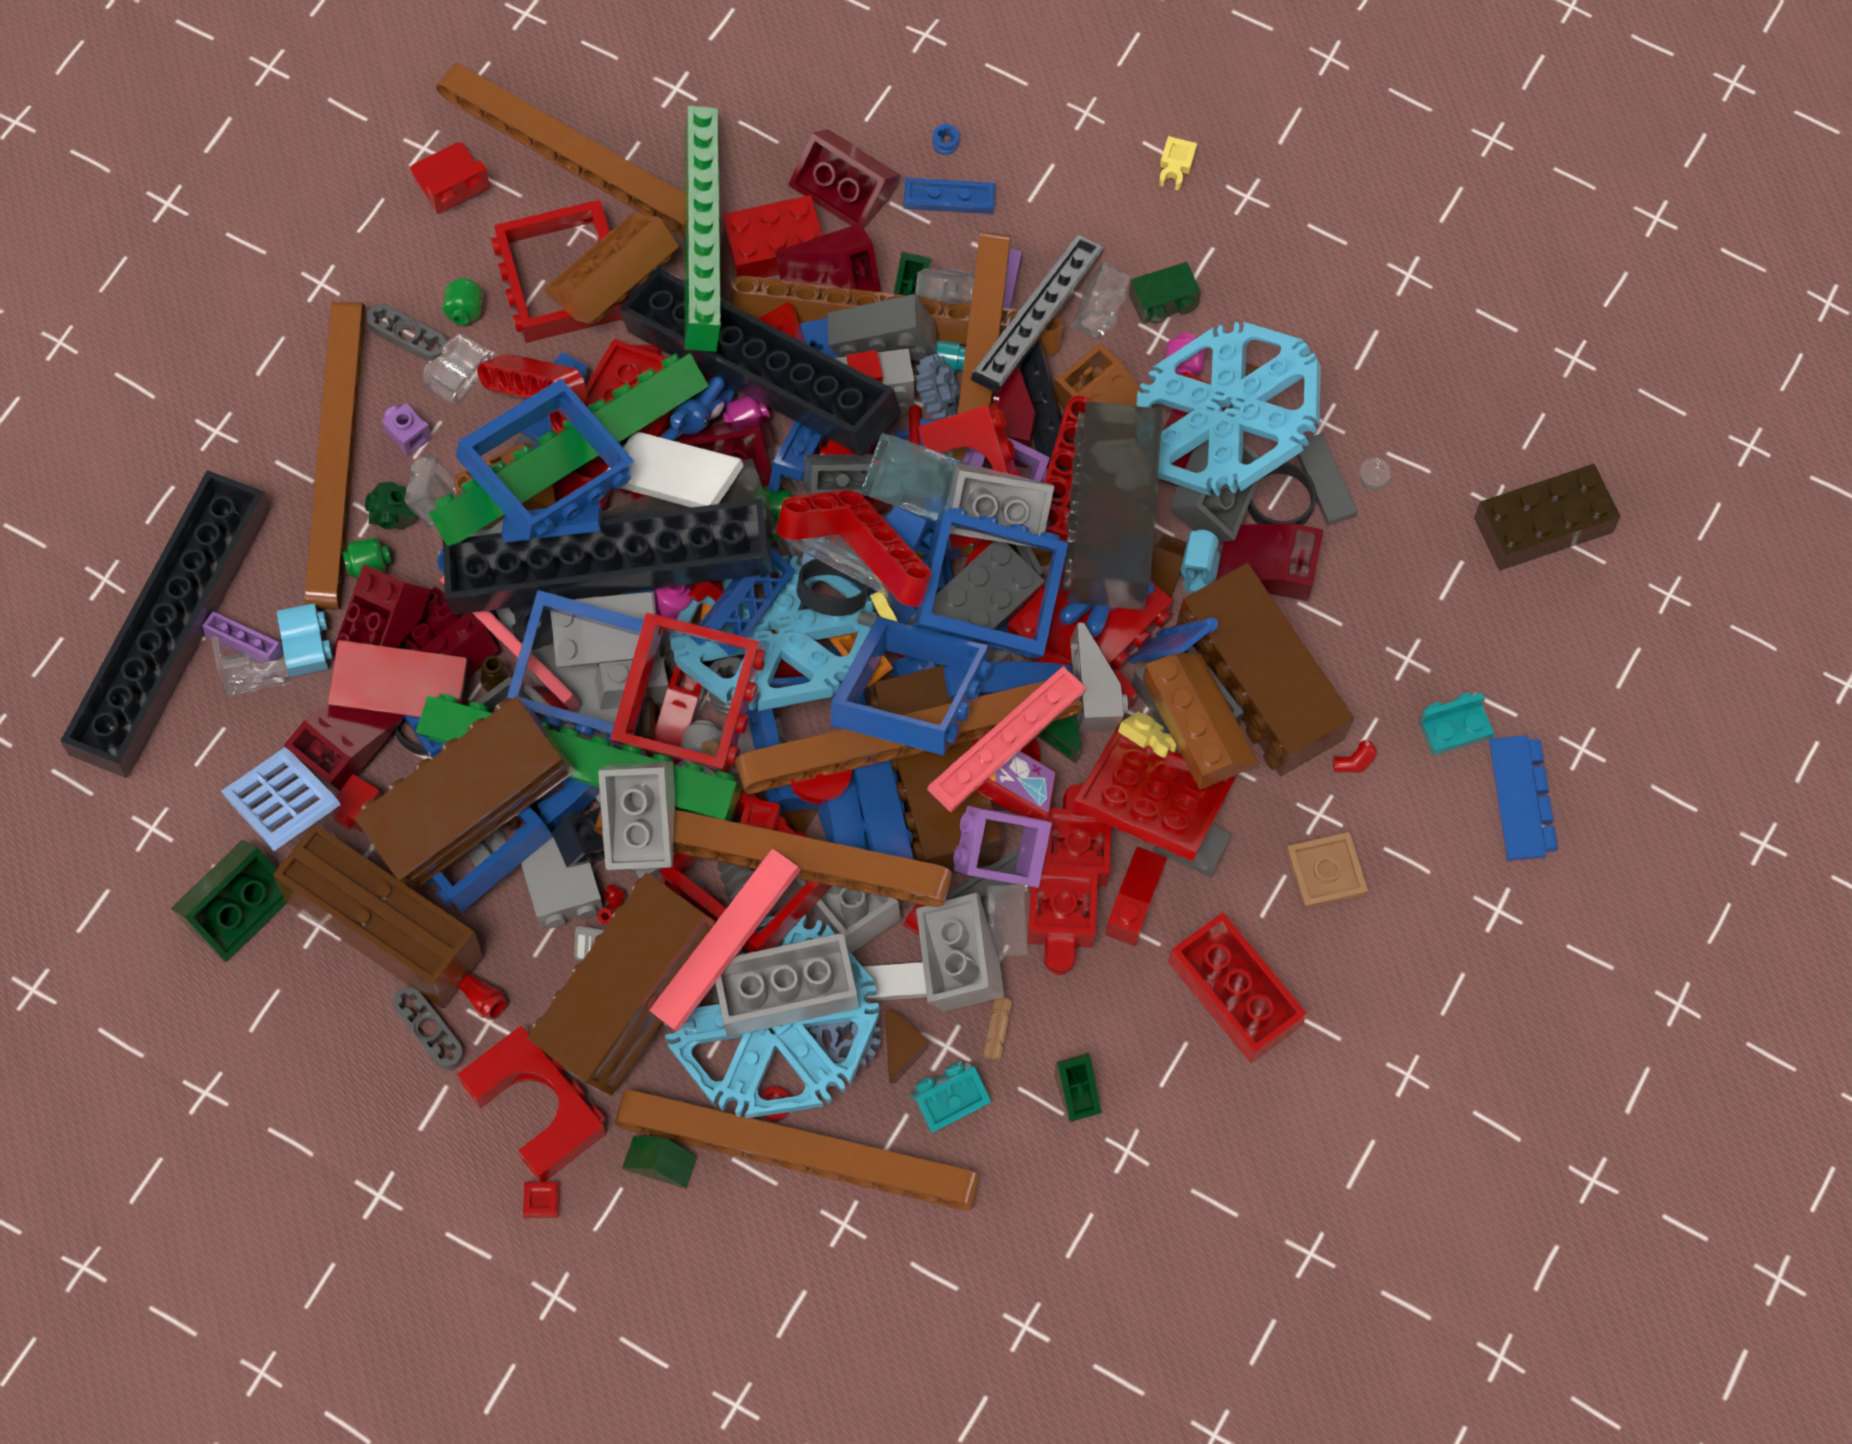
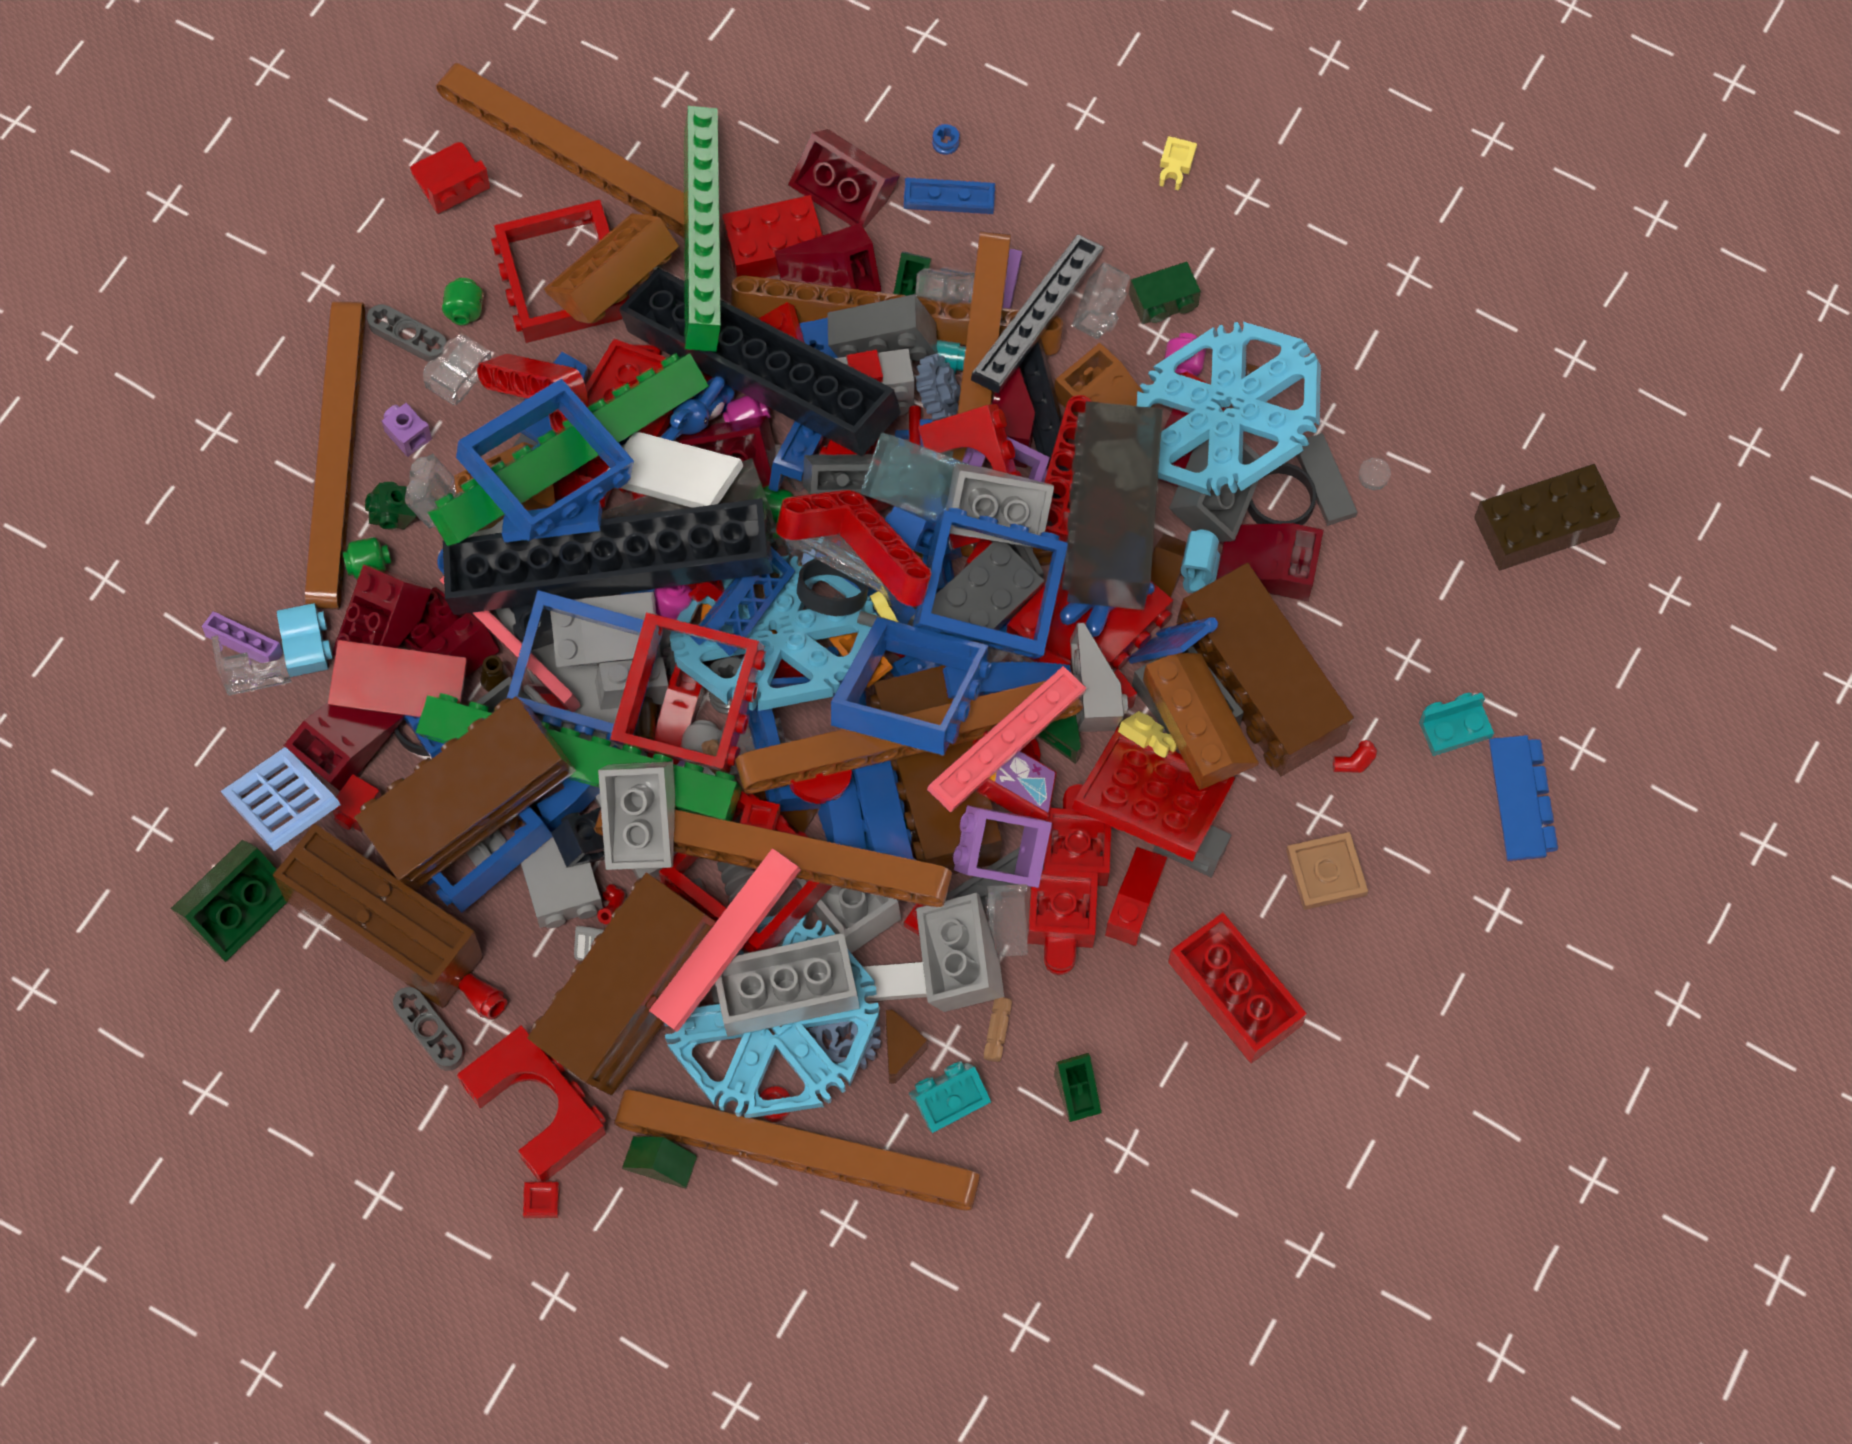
(165, 624): black brick -> none

